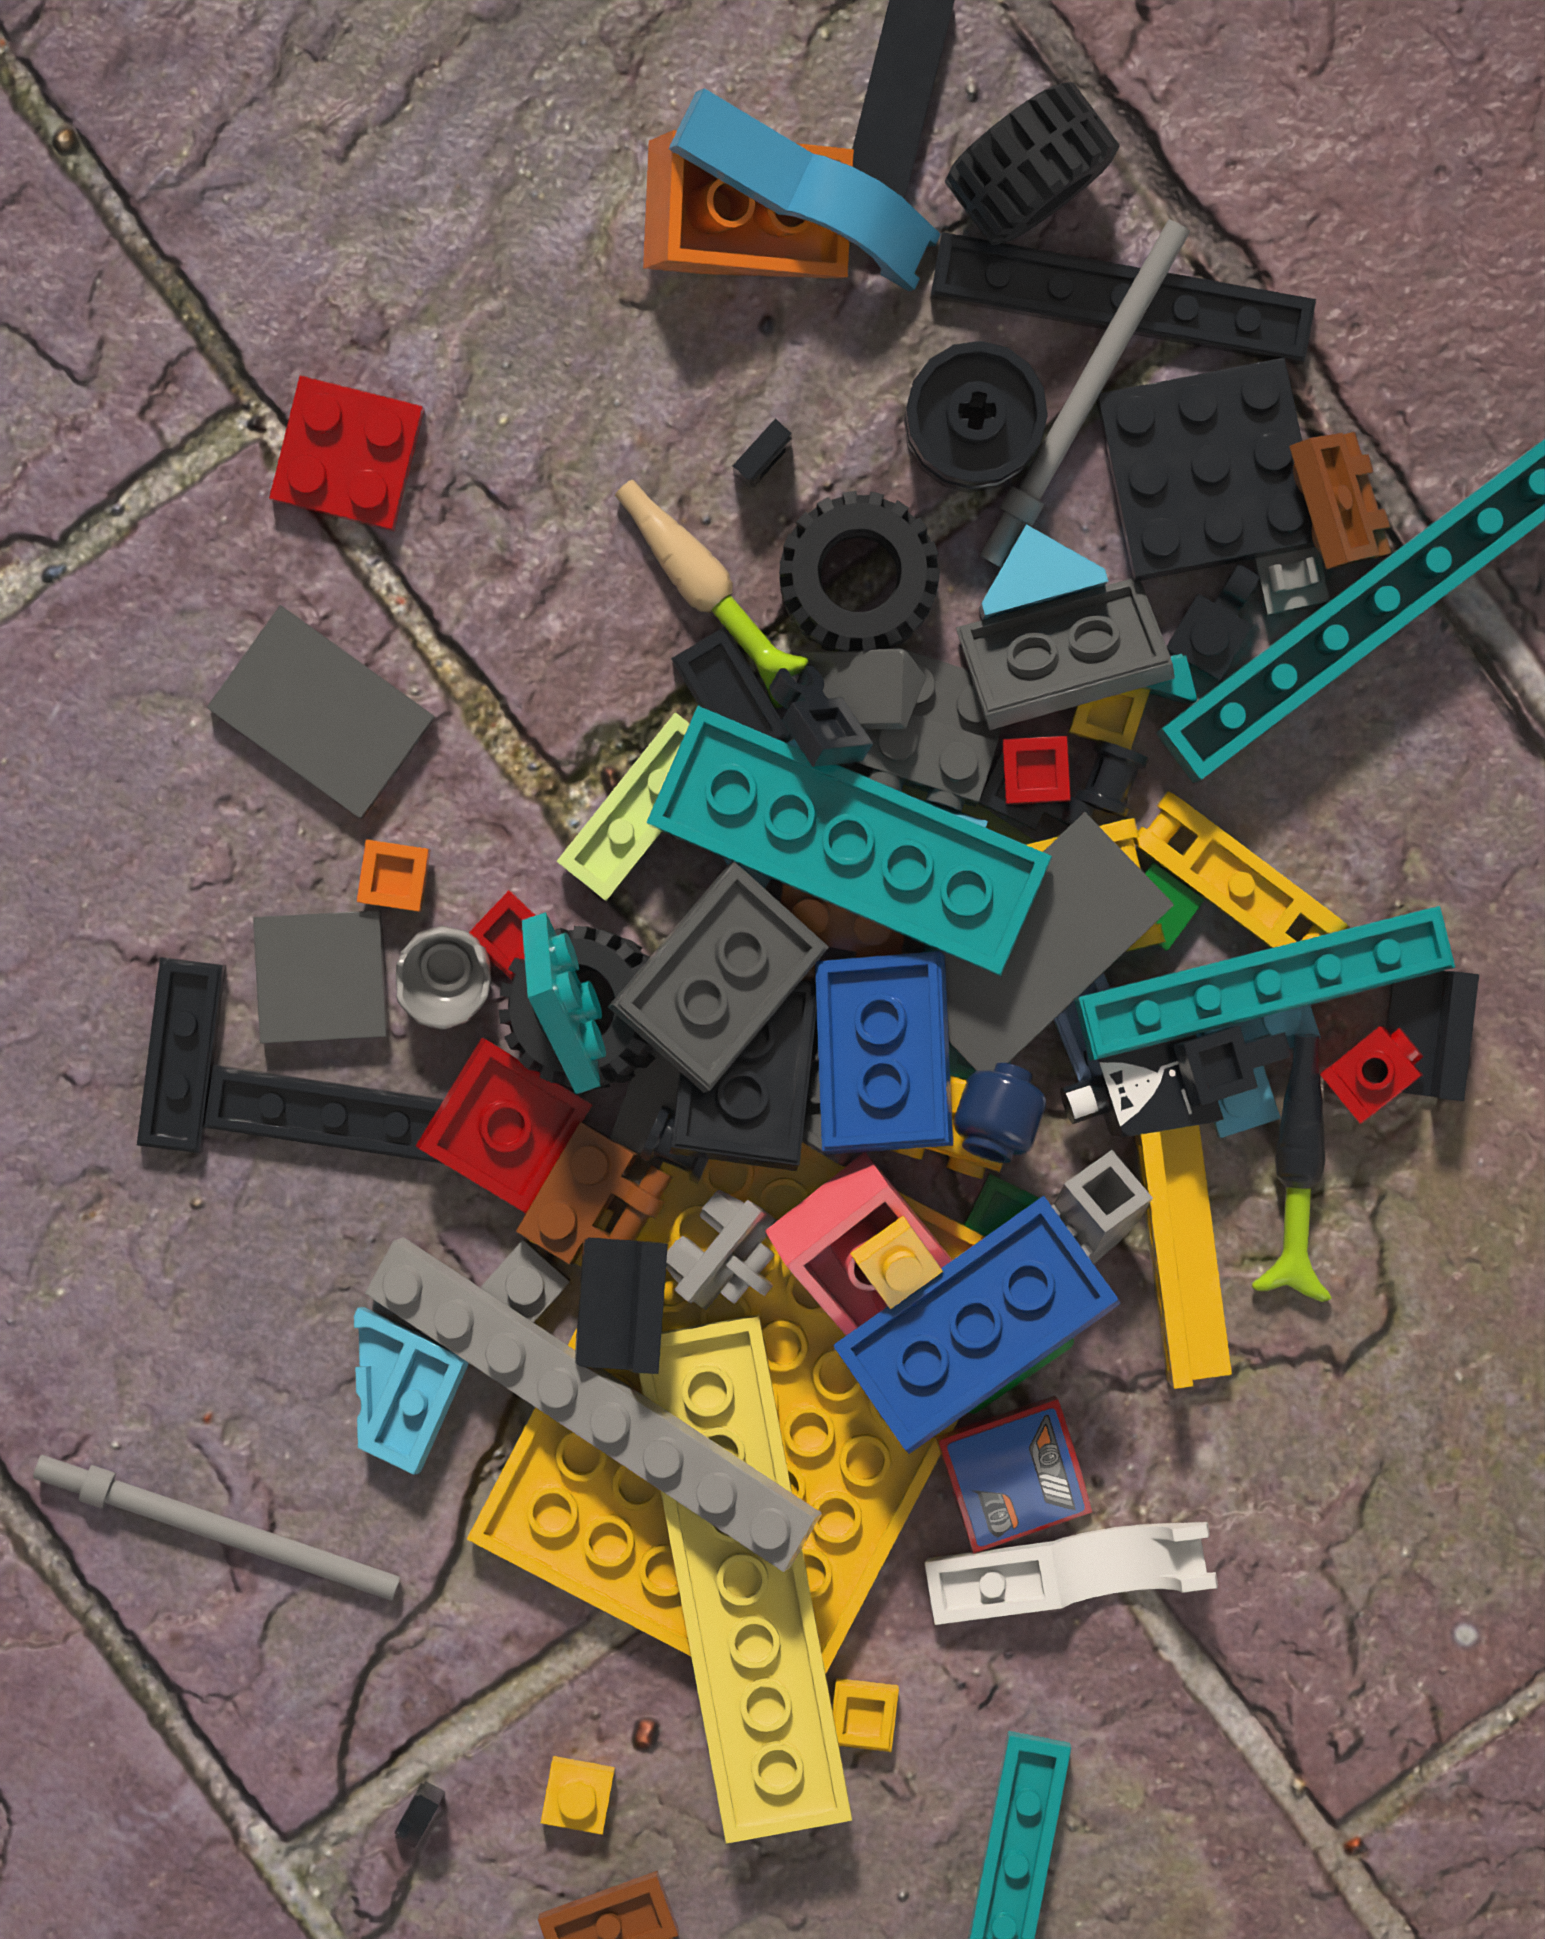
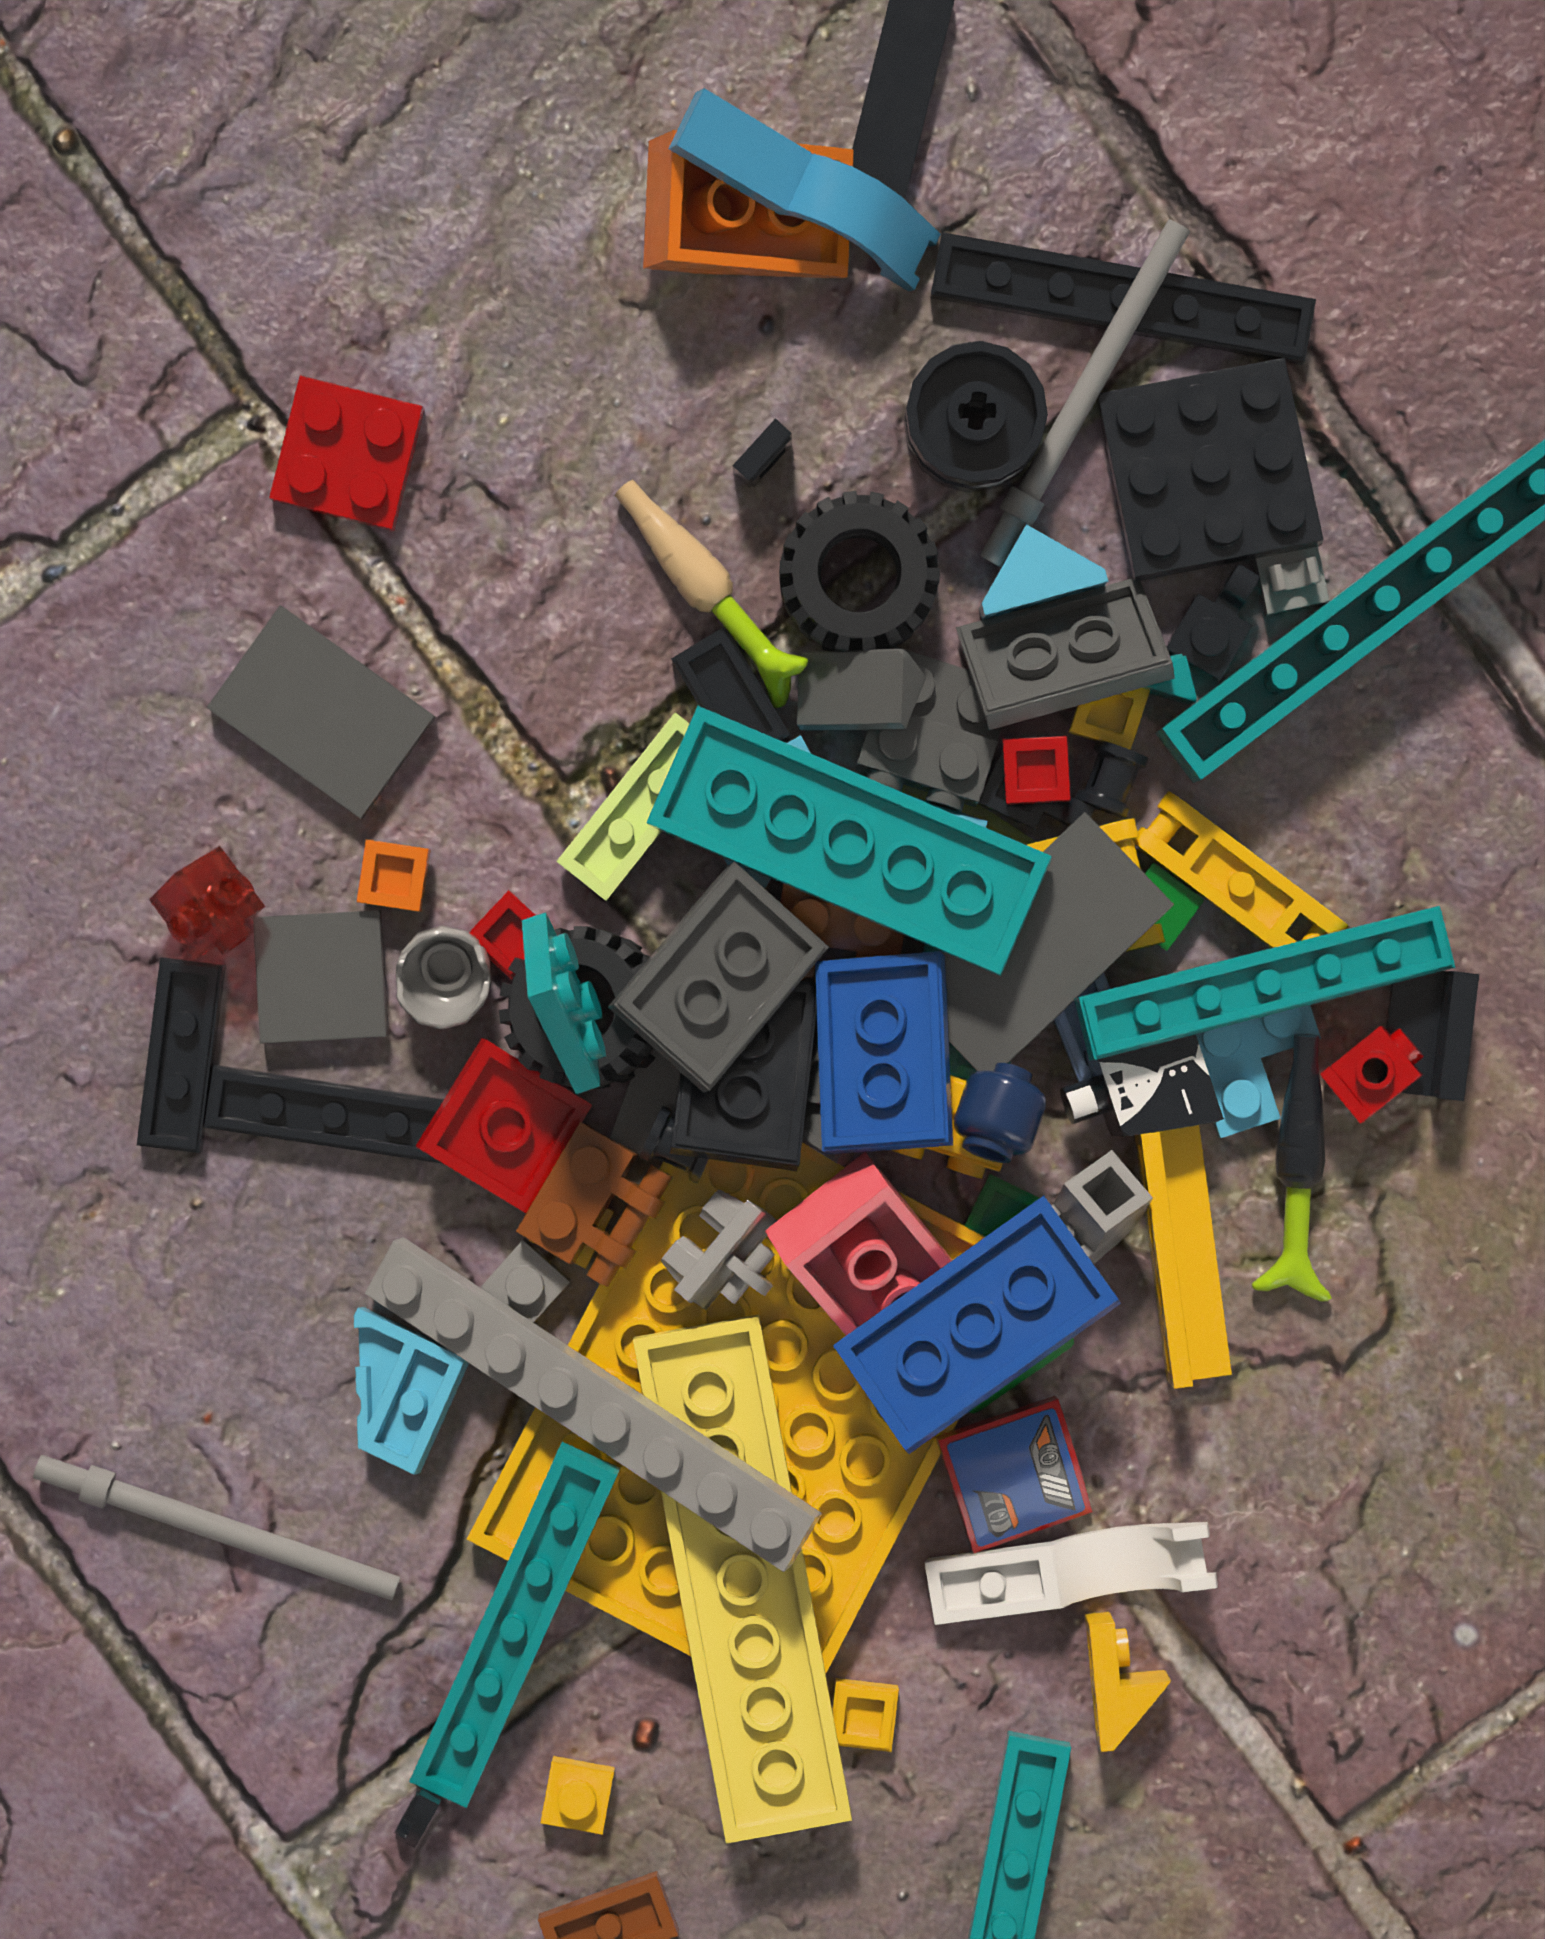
(208, 905): none -> clear red brick
(514, 1624): none -> teal plate
(621, 1304): black panel -> none
(820, 725): black plate -> none
(896, 1262): yellow plate -> none
(1031, 163): black tyre -> none
(1117, 1697): none -> yellow slope
(1224, 1063): black plate -> none
(1340, 499): dark orange plate -> none

